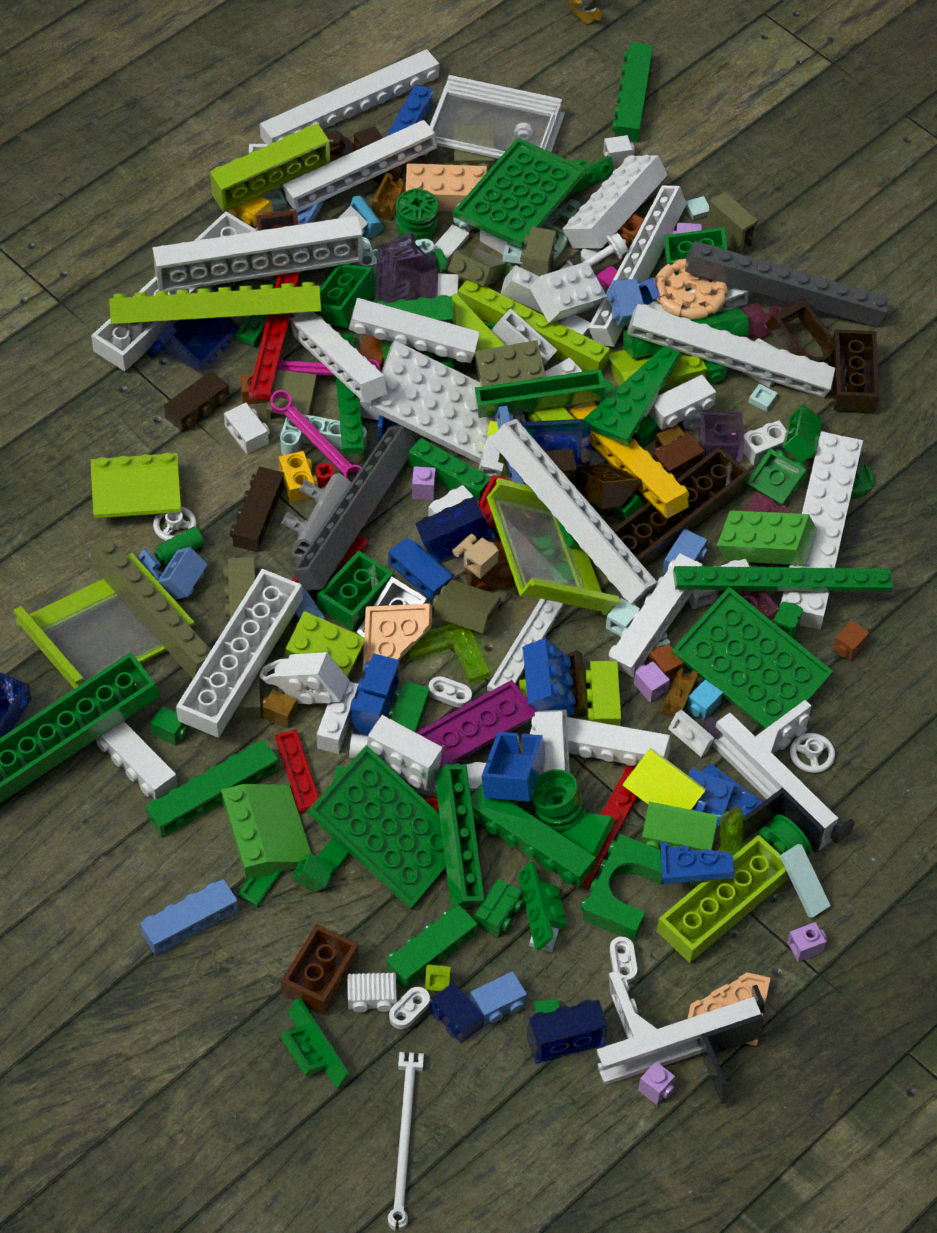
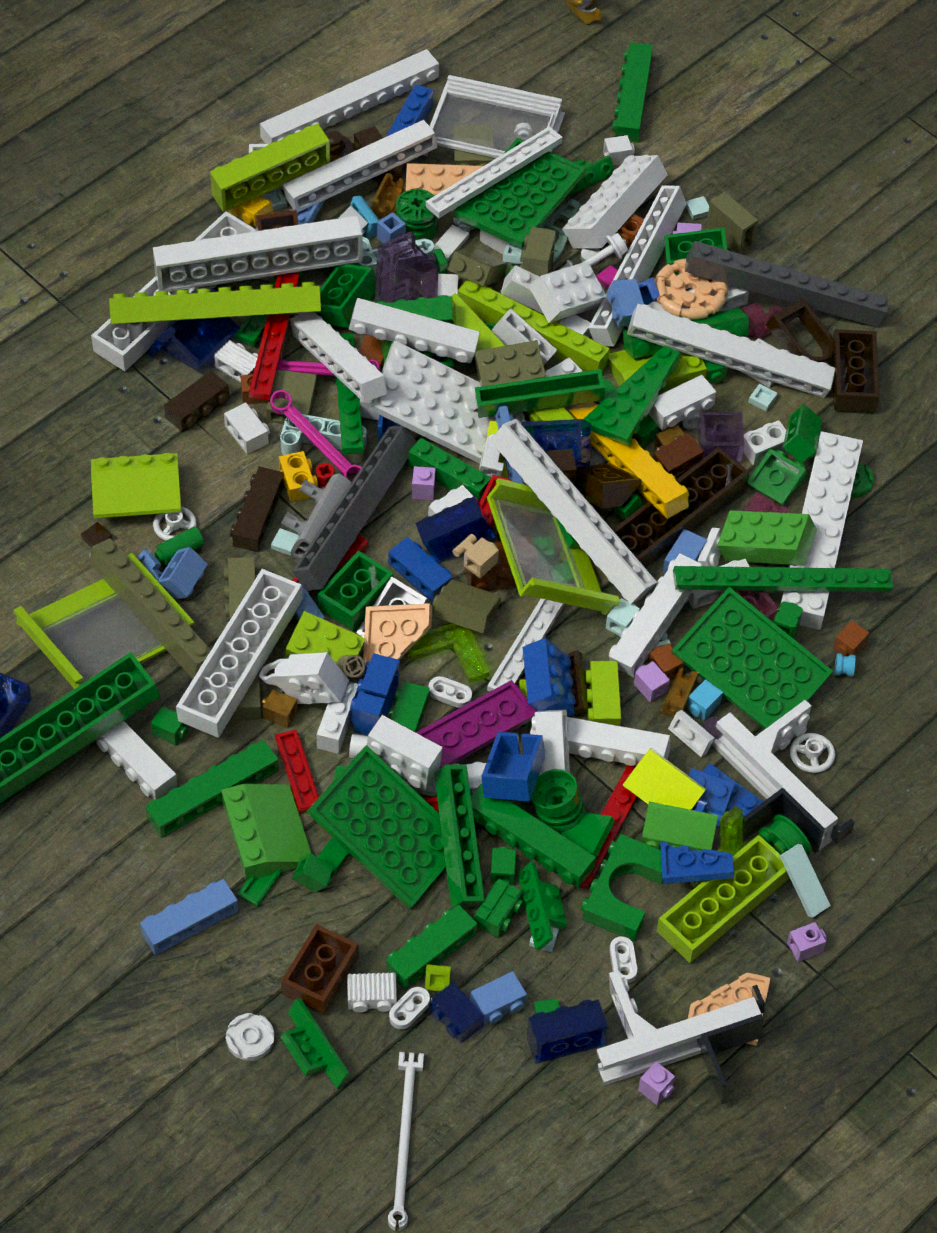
(95, 534): none -> dark brown tile
(235, 360): none -> white brick
(250, 1037): none -> white tile
(284, 541): none -> light aqua tile
(346, 664): none -> dark tan wheel
(390, 228): none -> medium blue brick
(493, 172): none -> white plate
(503, 865): none -> green brick
(710, 553): none -> white plate
(844, 665): none -> medium azure wheel

